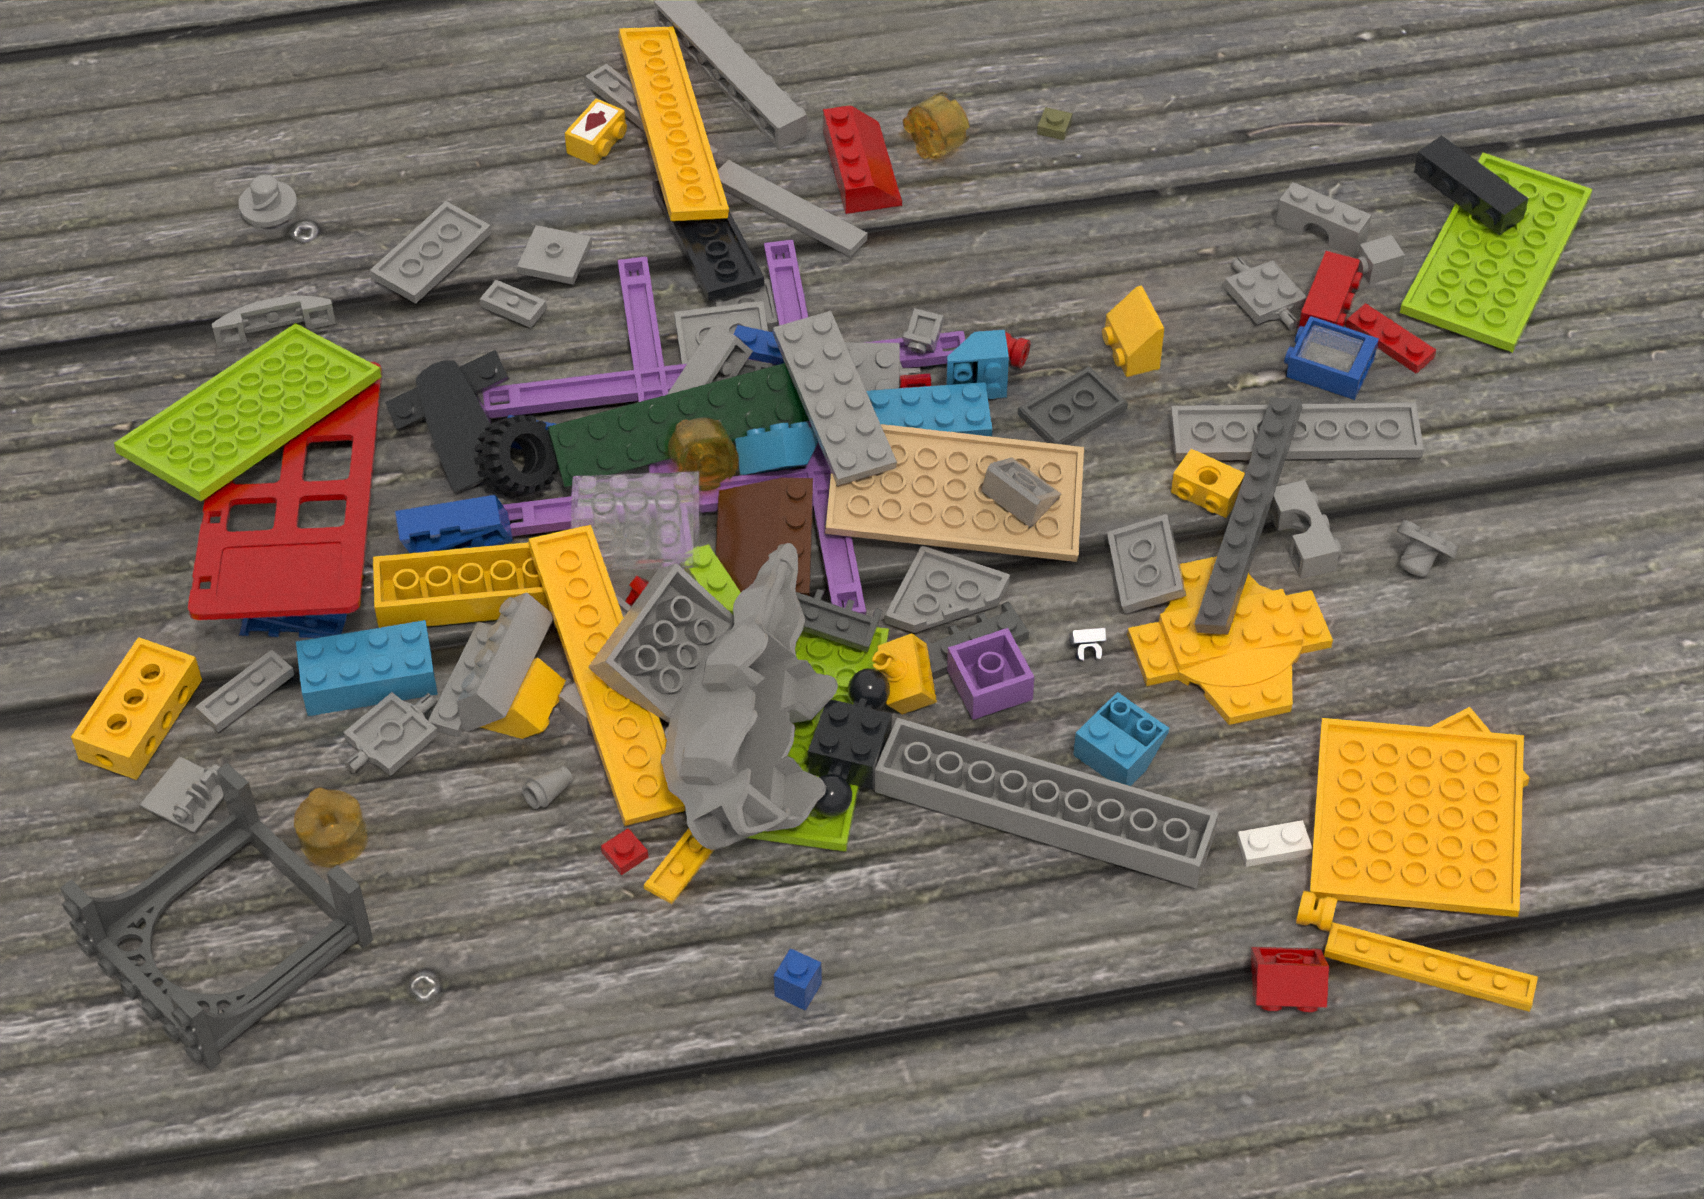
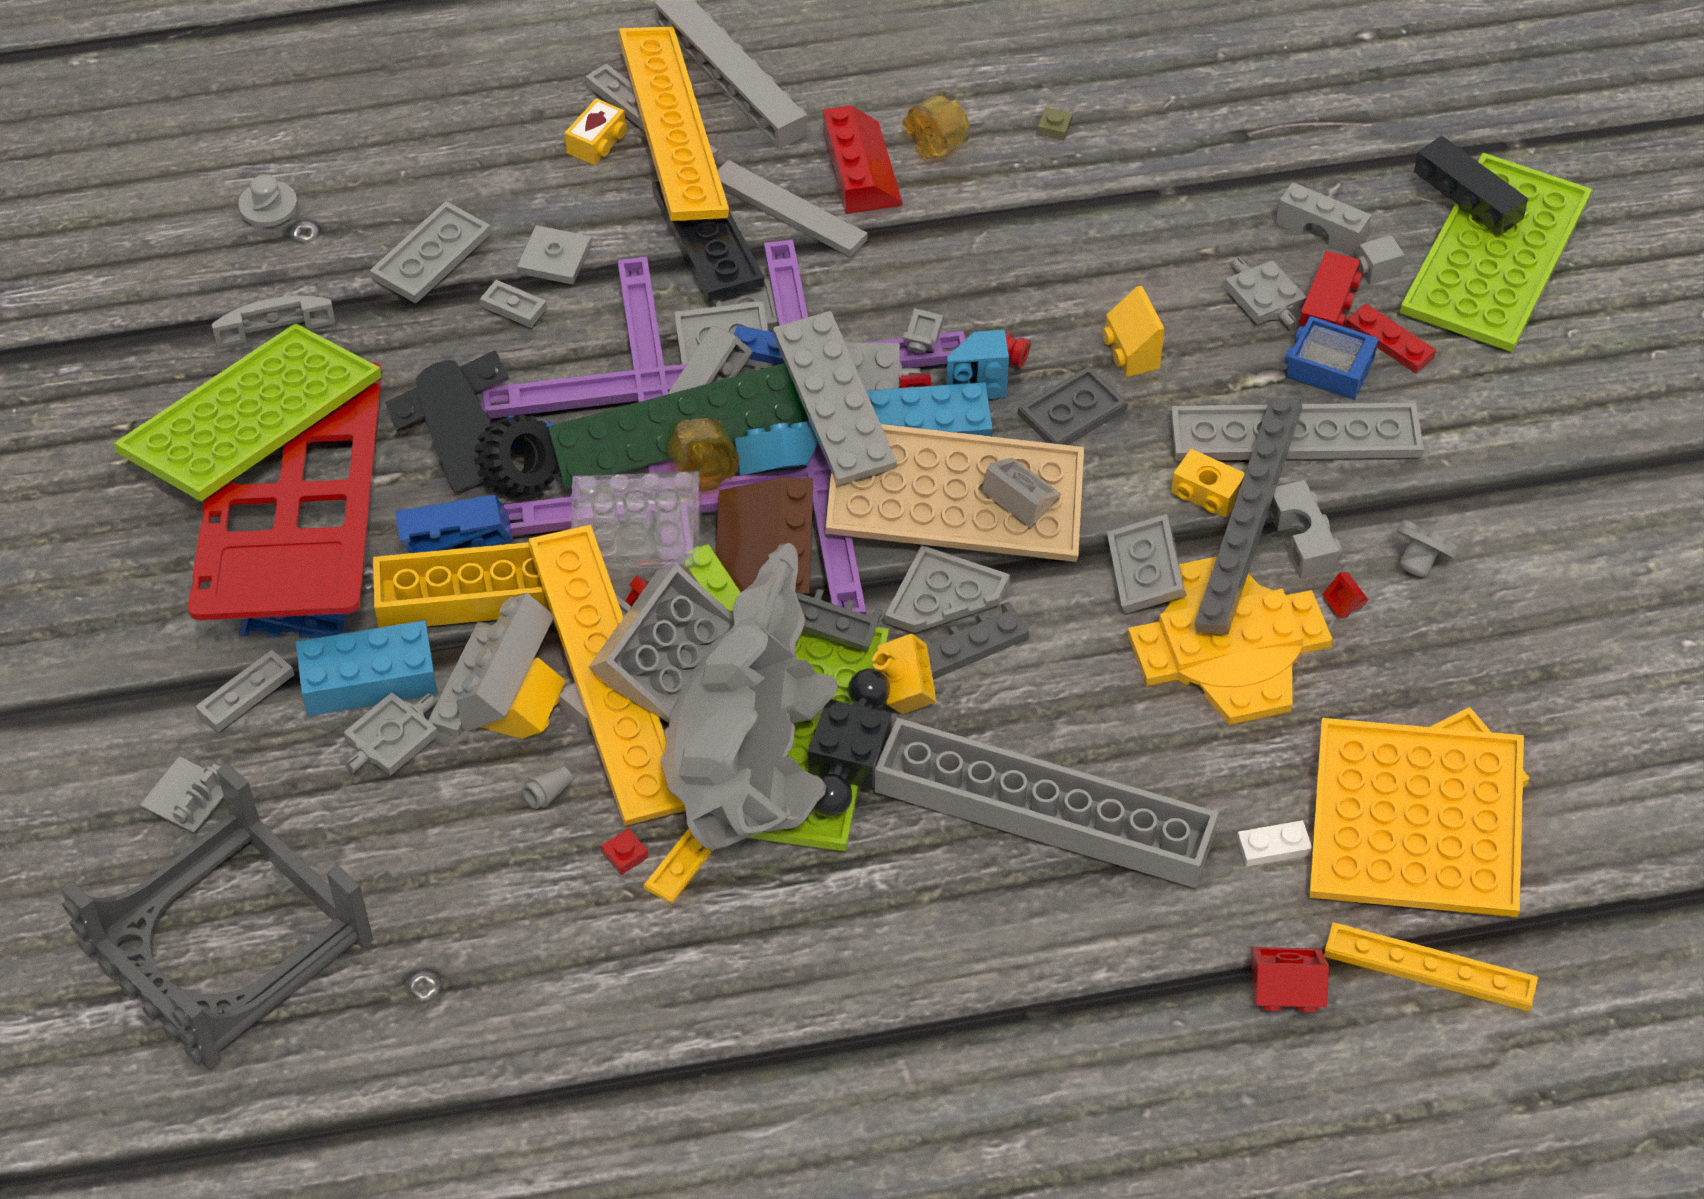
(136, 708): yellow brick -> none
(330, 827): clear yellow brick -> none
(797, 979): blue brick -> none
(990, 673): medium lavender brick -> none
(1088, 638): tile -> none
(1119, 740): dark azure slope -> none
(1316, 911): yellow wheel -> none
(1344, 595): none -> red tile

